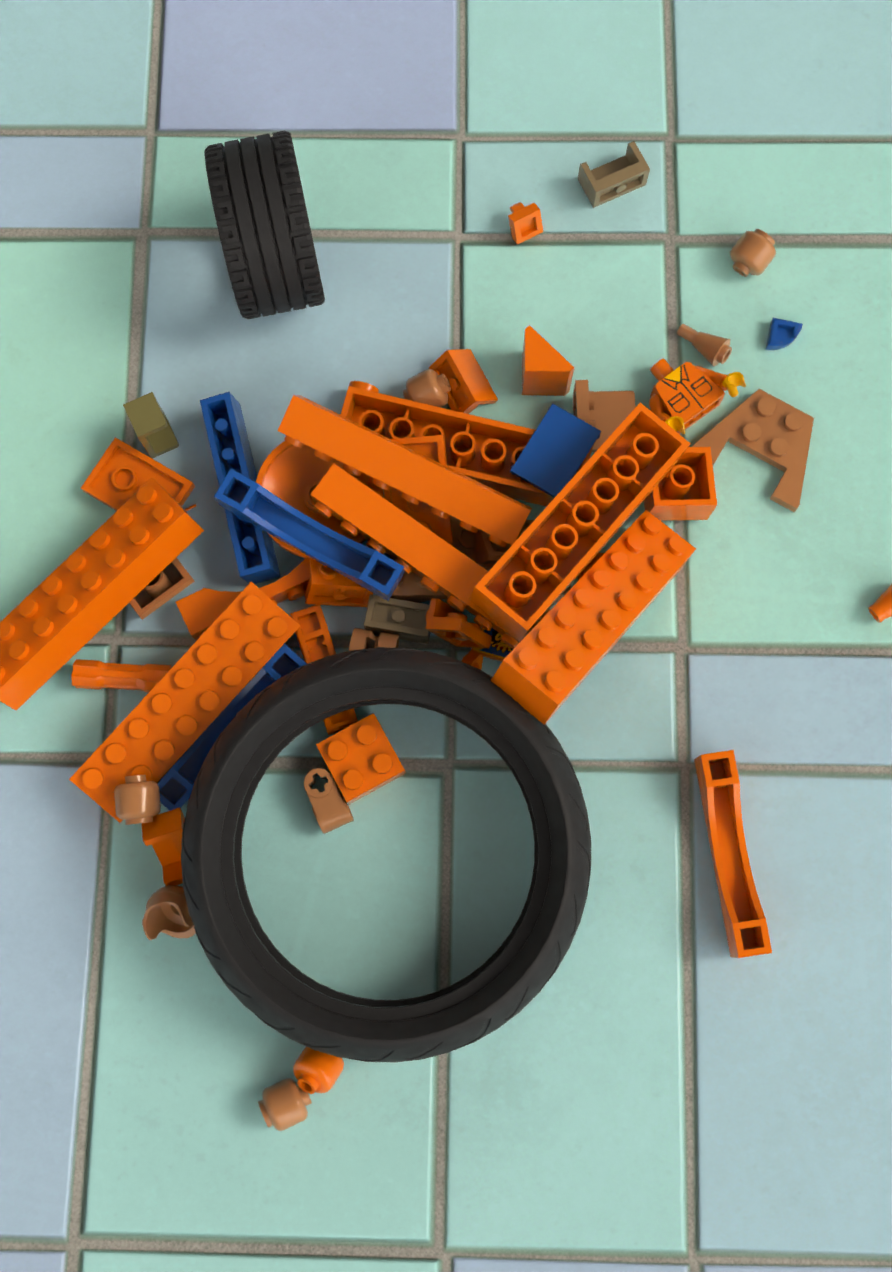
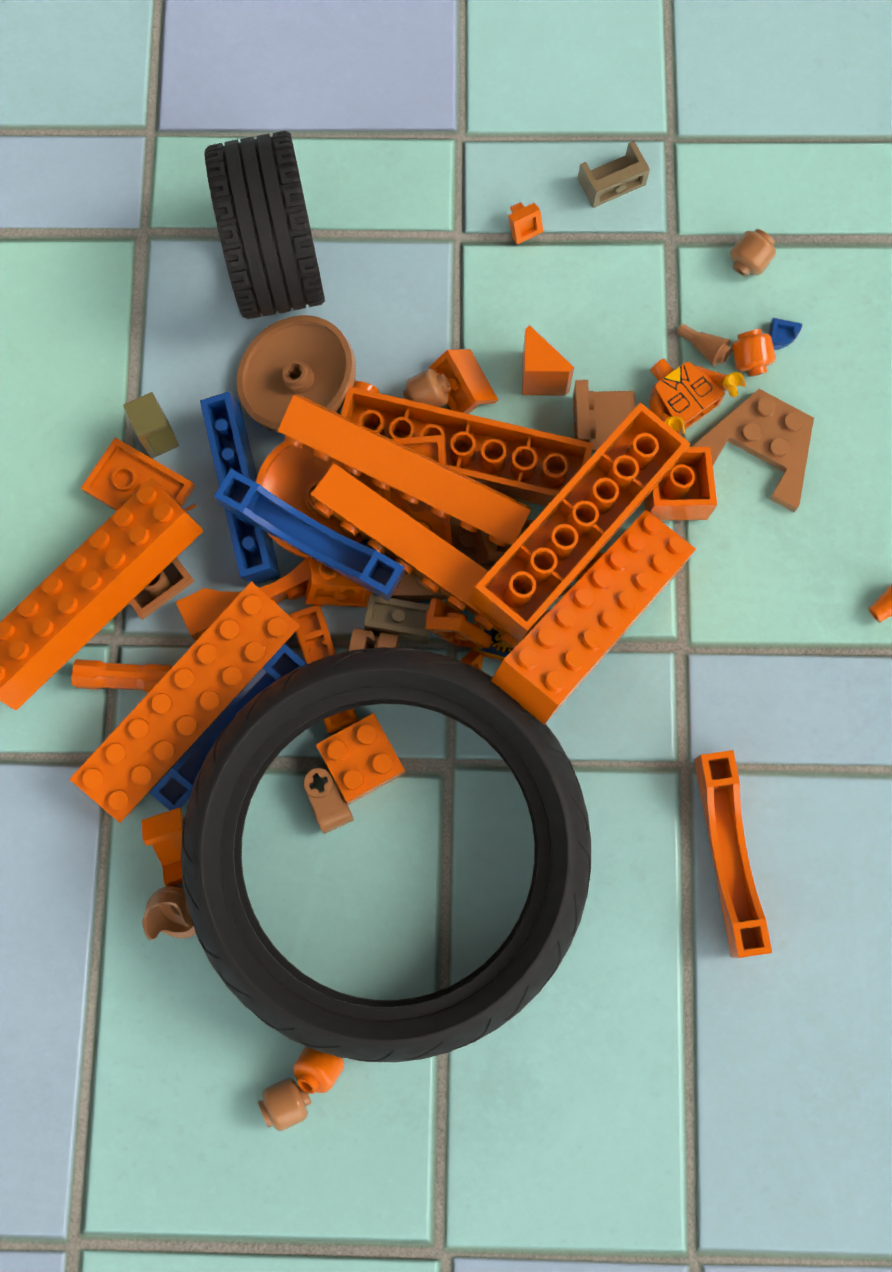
(137, 800): medium nougat head -> none
(295, 358): none -> medium nougat dish
(555, 451): blue piece -> none
(753, 352): none -> orange head

